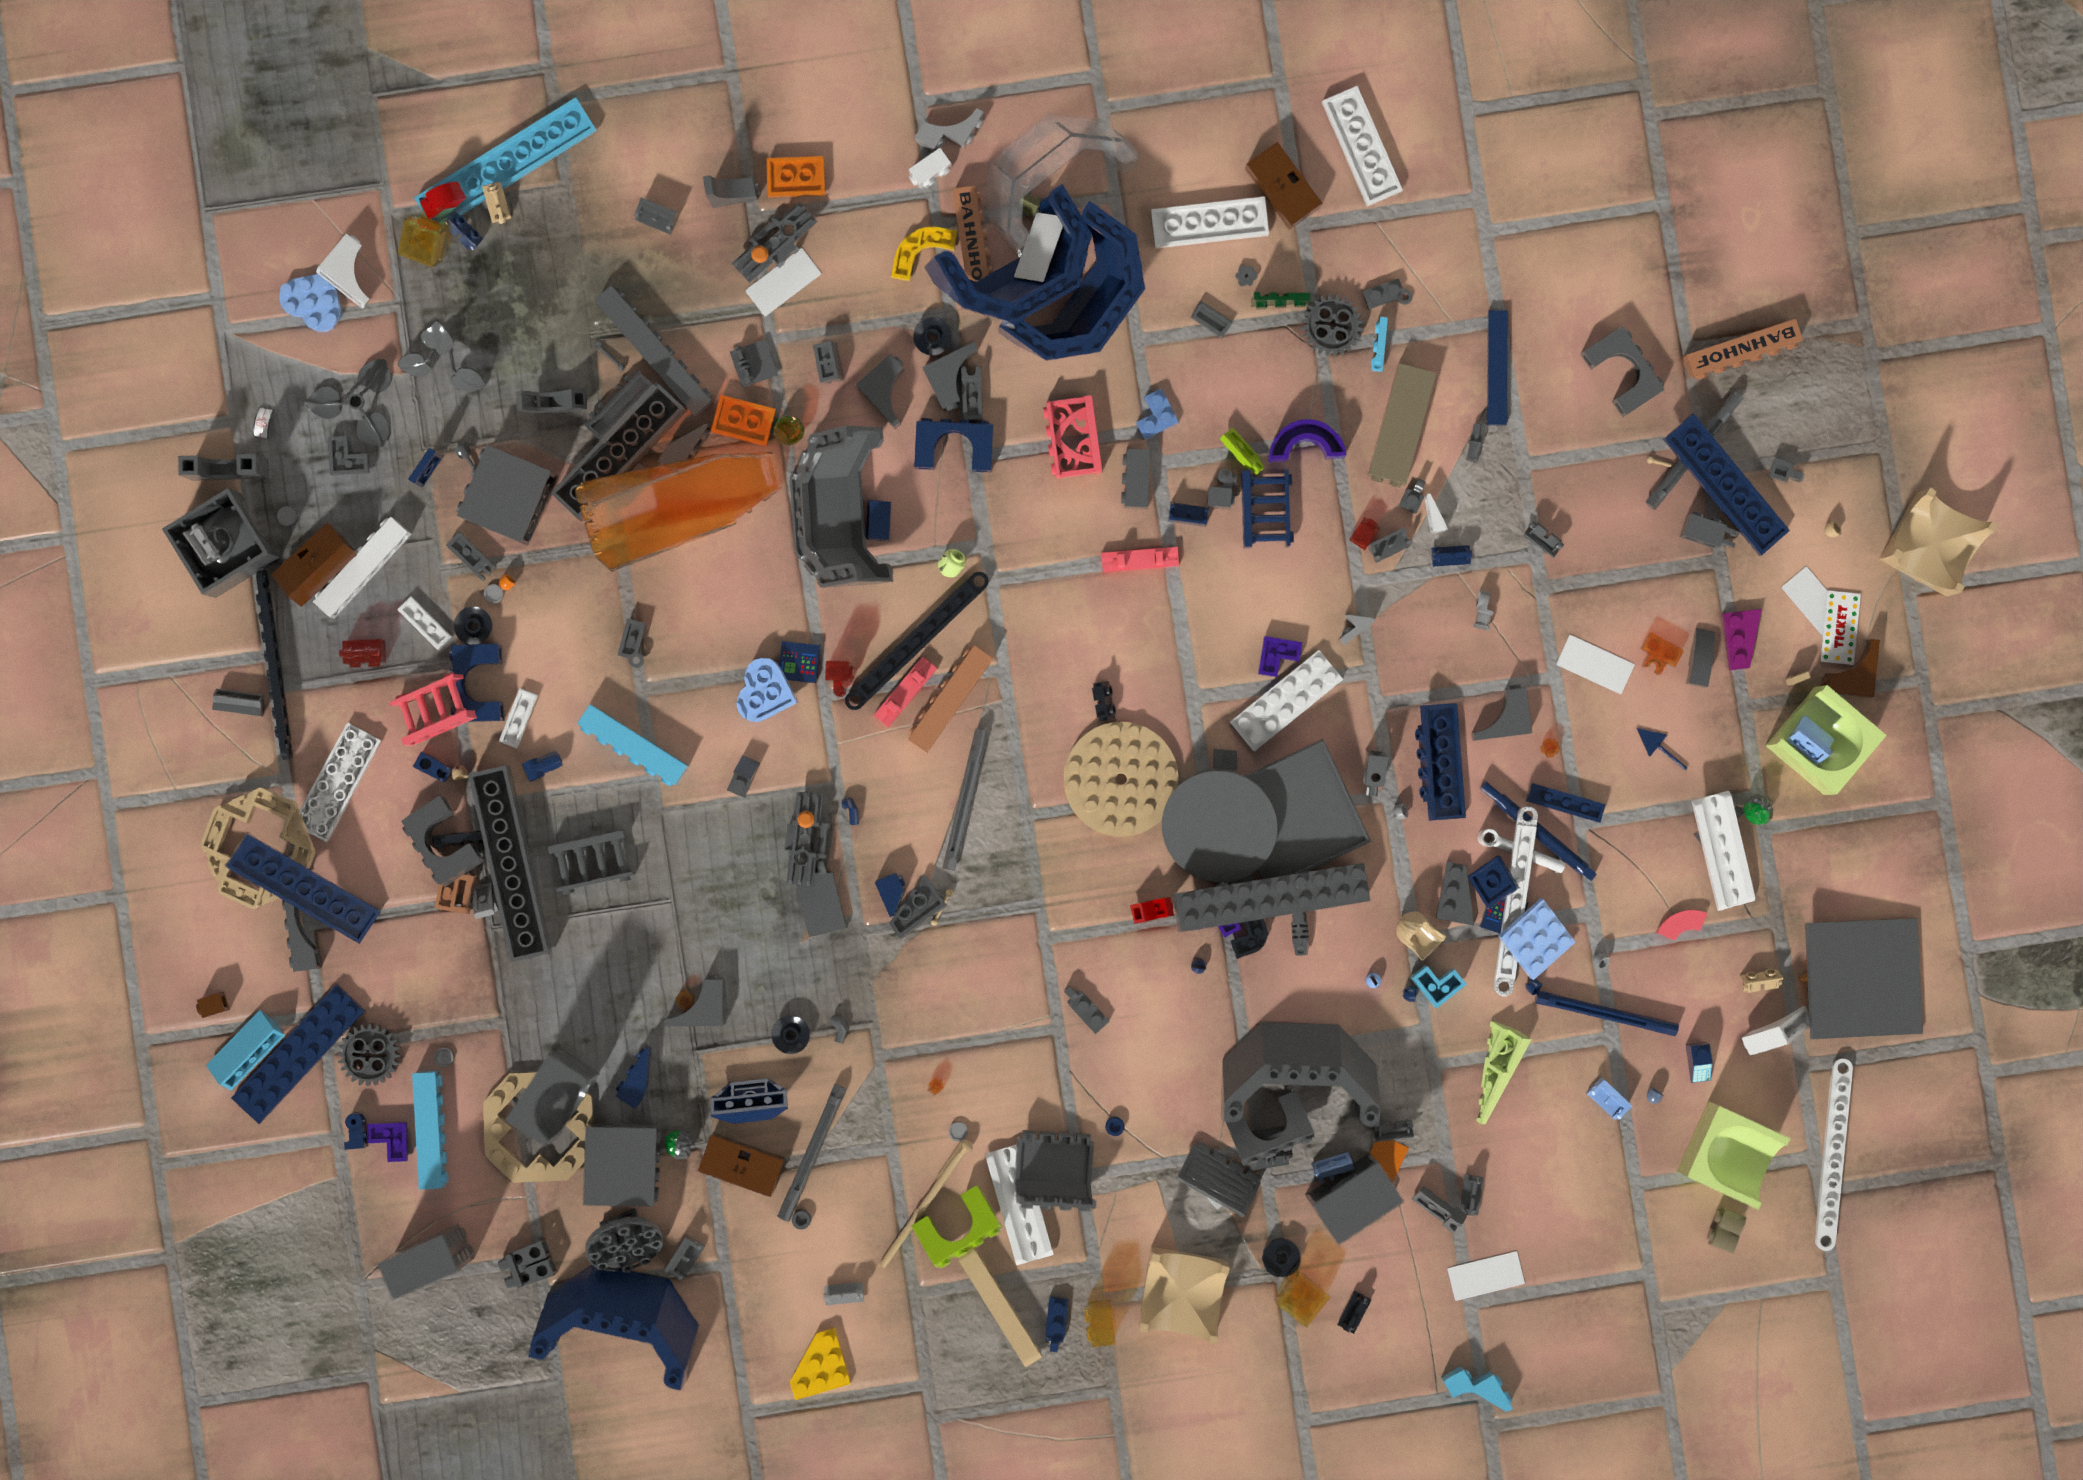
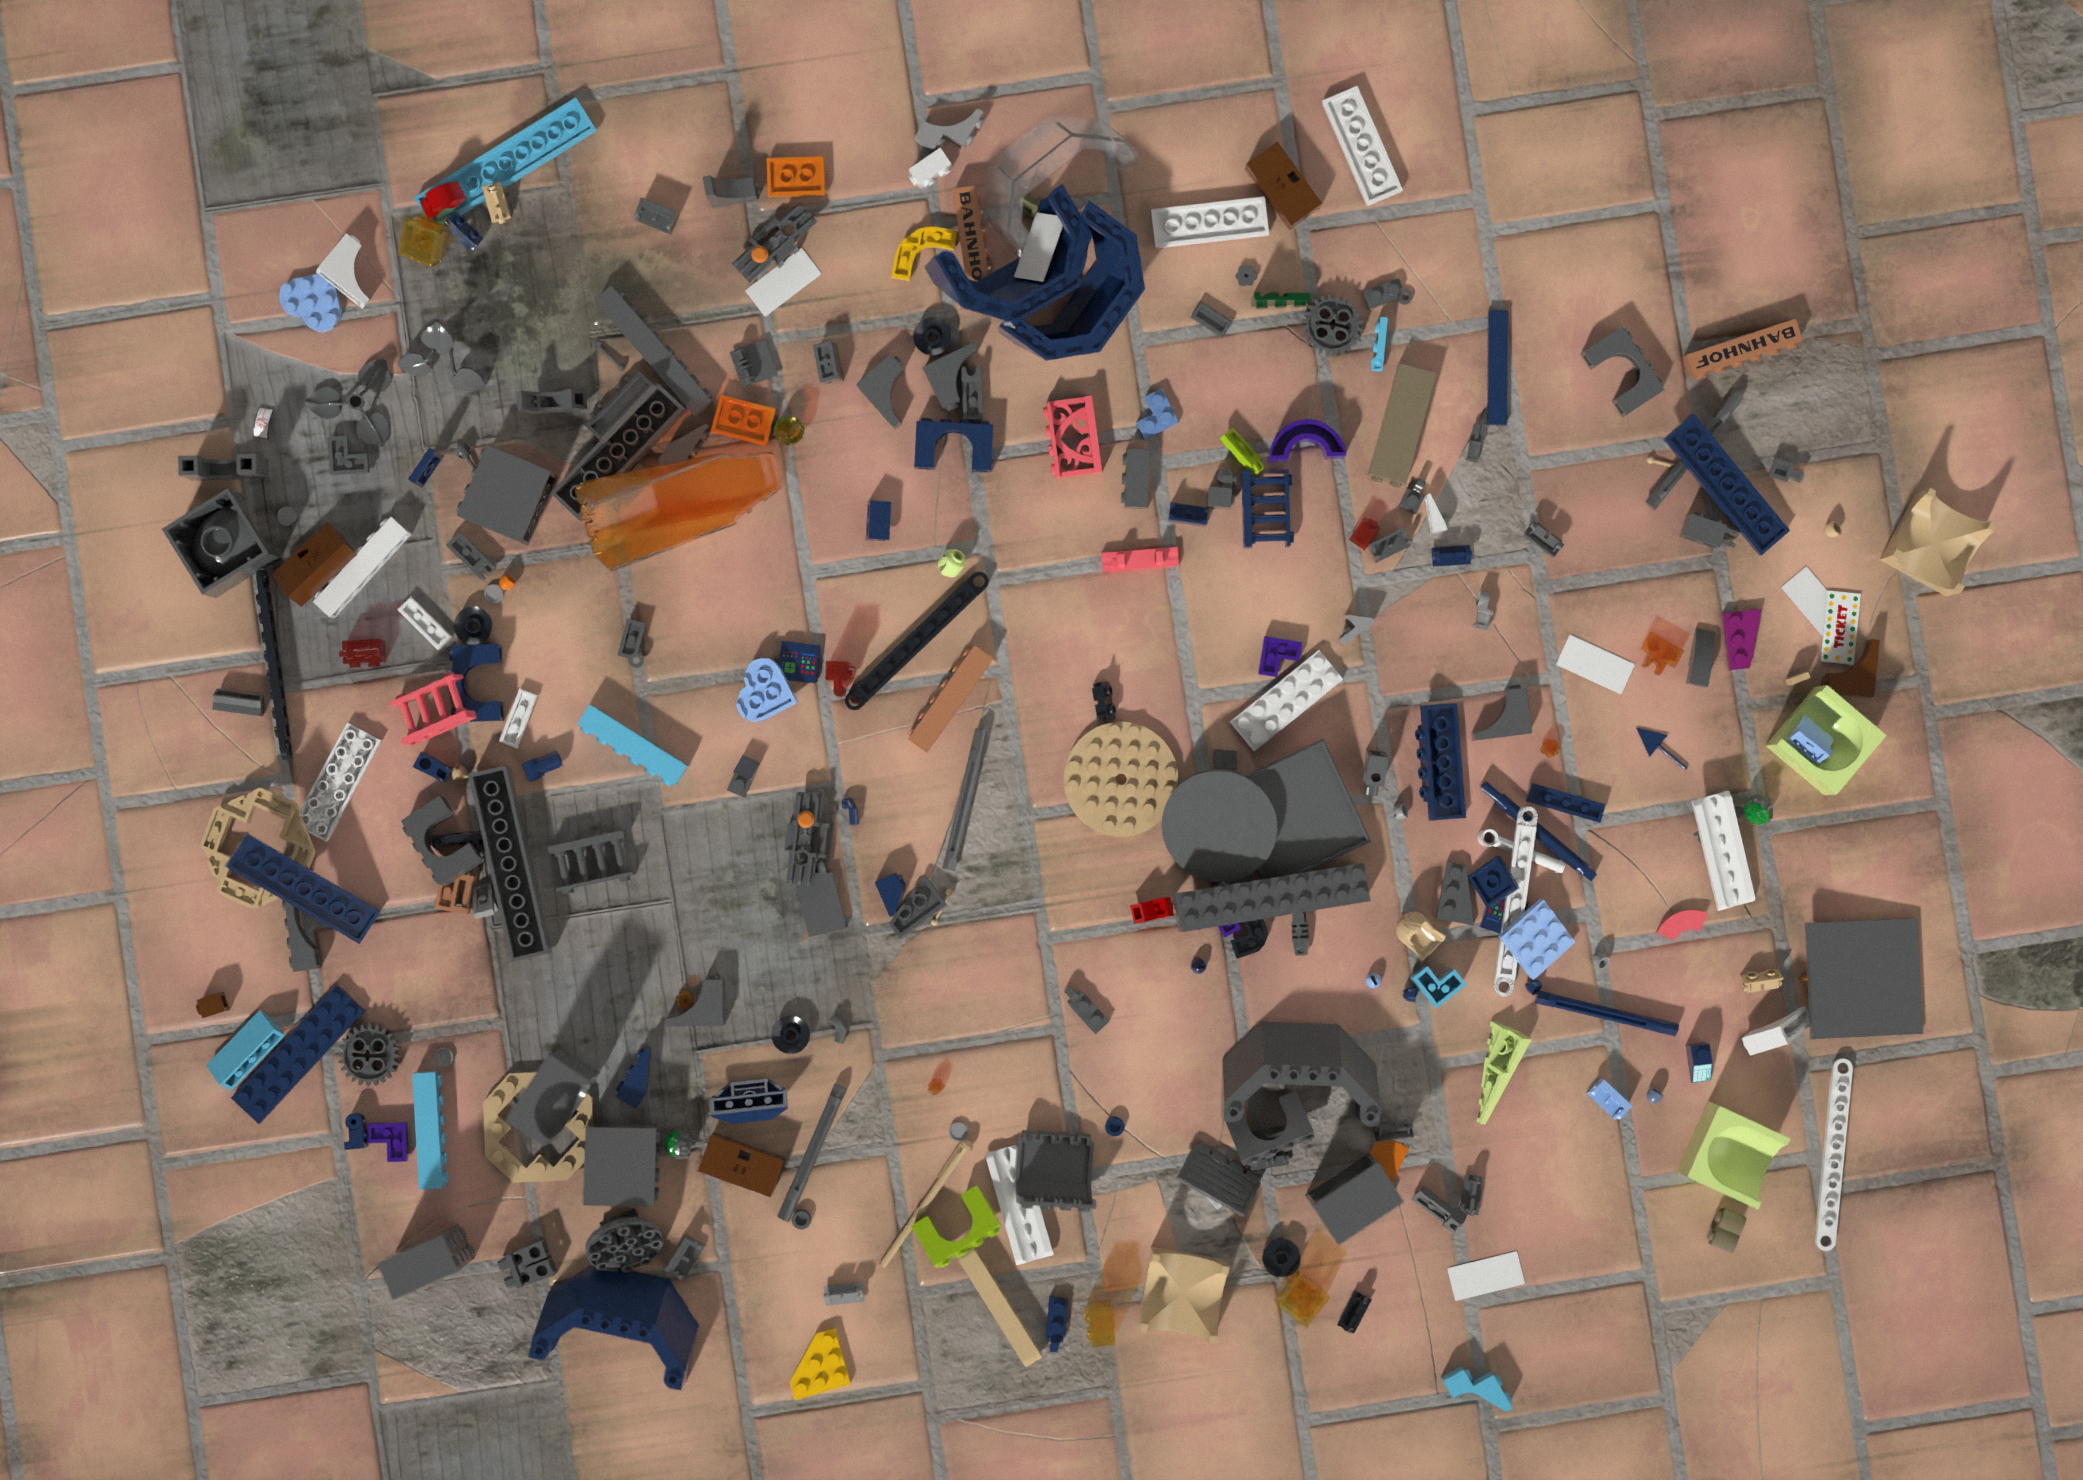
(202, 545): light grey hinge -> none
(831, 510): dark grey windscreen -> none
(905, 692): coral hinge -> none
(1332, 1165): light blue plate -> none

